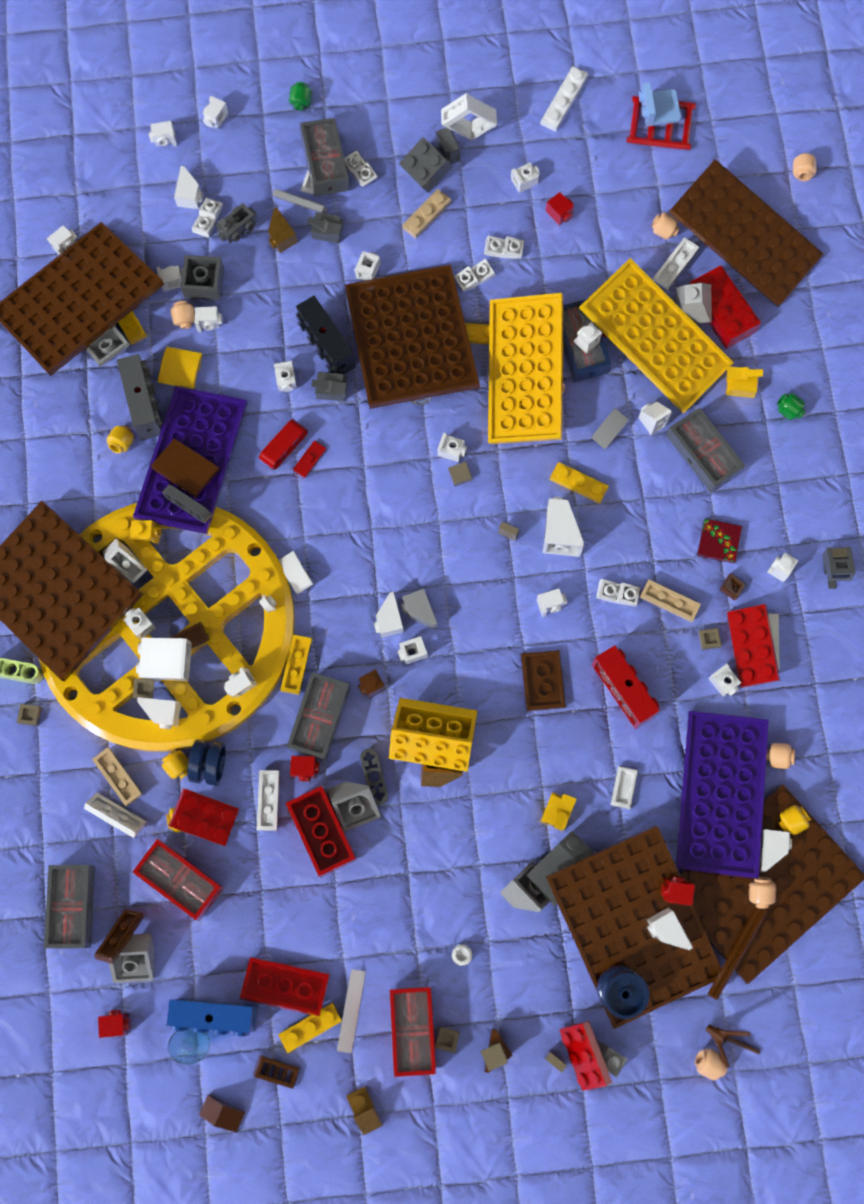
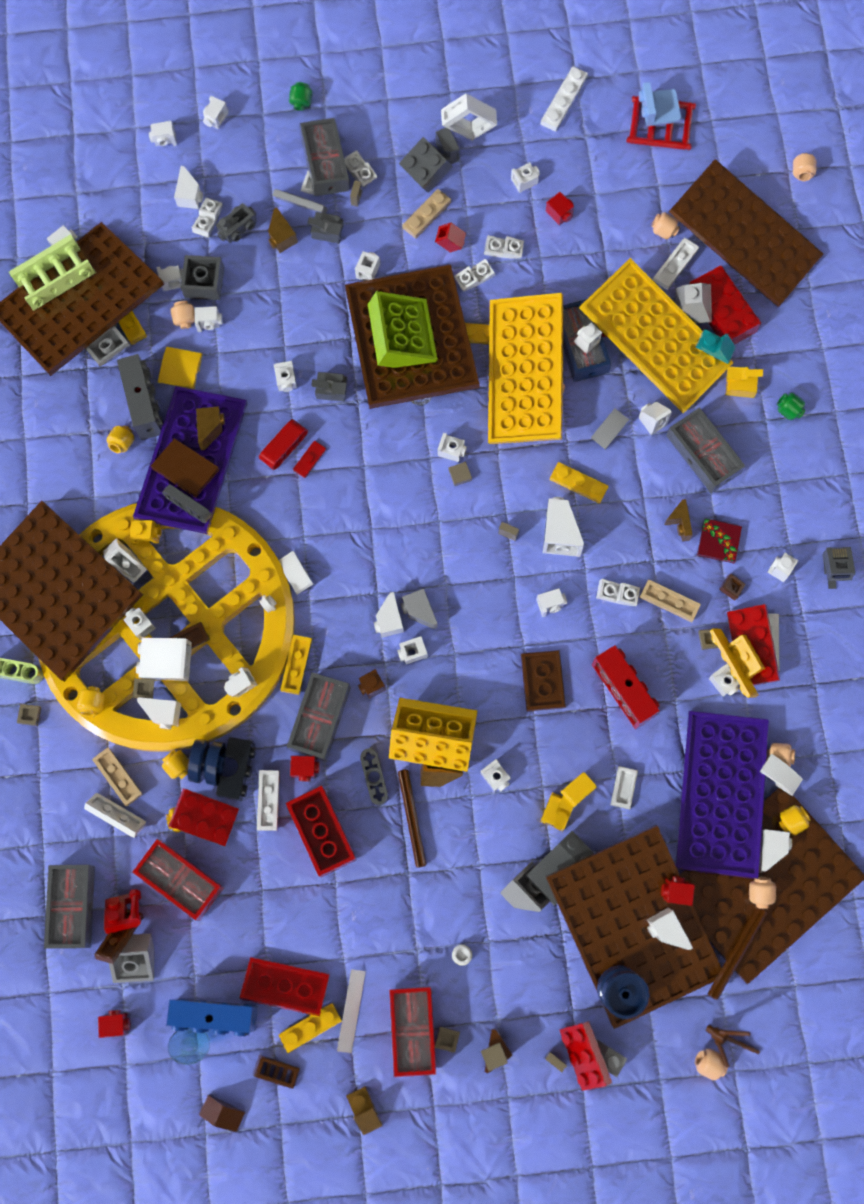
(46, 260): none -> yellowish green fence
(91, 701): none -> yellow head
(116, 912): none -> red plate
(208, 425): none -> pearl gold slope
(235, 786): none -> black arch
(324, 336): black brick -> none
(353, 804): light grey slope -> none
(356, 193): none -> dark tan tile
(401, 330): none -> lime slope
(412, 819): none -> reddish brown axle
(450, 237): none -> red brick
(492, 768): none -> white brick
(579, 789): none -> yellow slope
(681, 516): none -> pearl gold slope
(716, 346): none -> teal slope
(741, 659): none -> yellow bracket
(782, 774): none -> white slope

